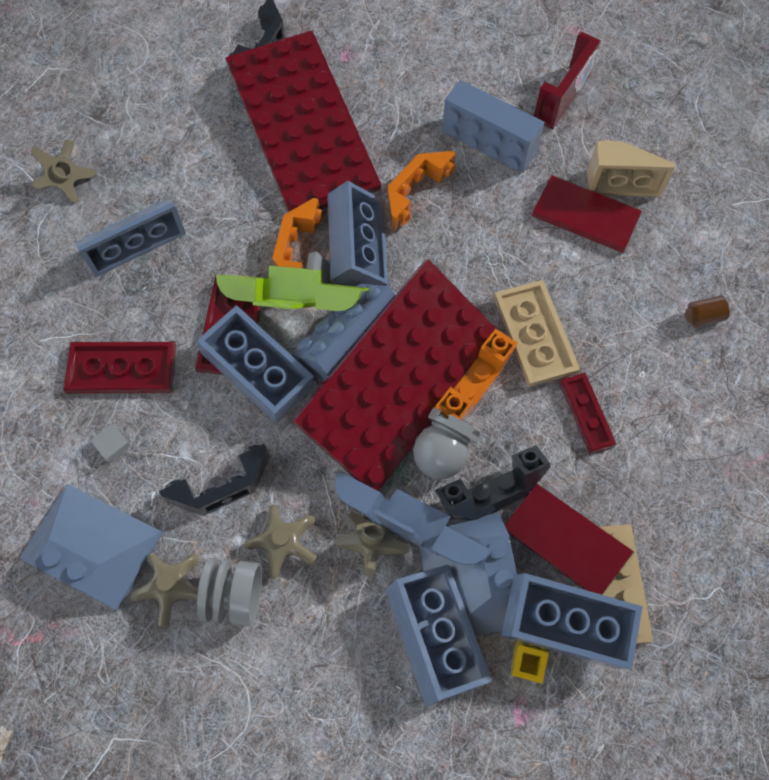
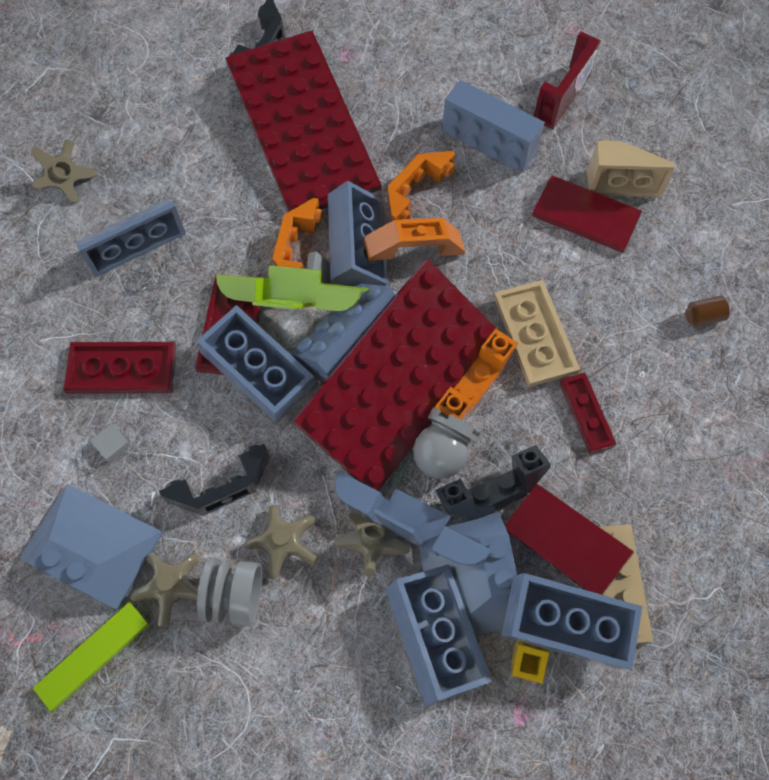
(90, 657): none -> lime tile
(411, 233): none -> orange slope

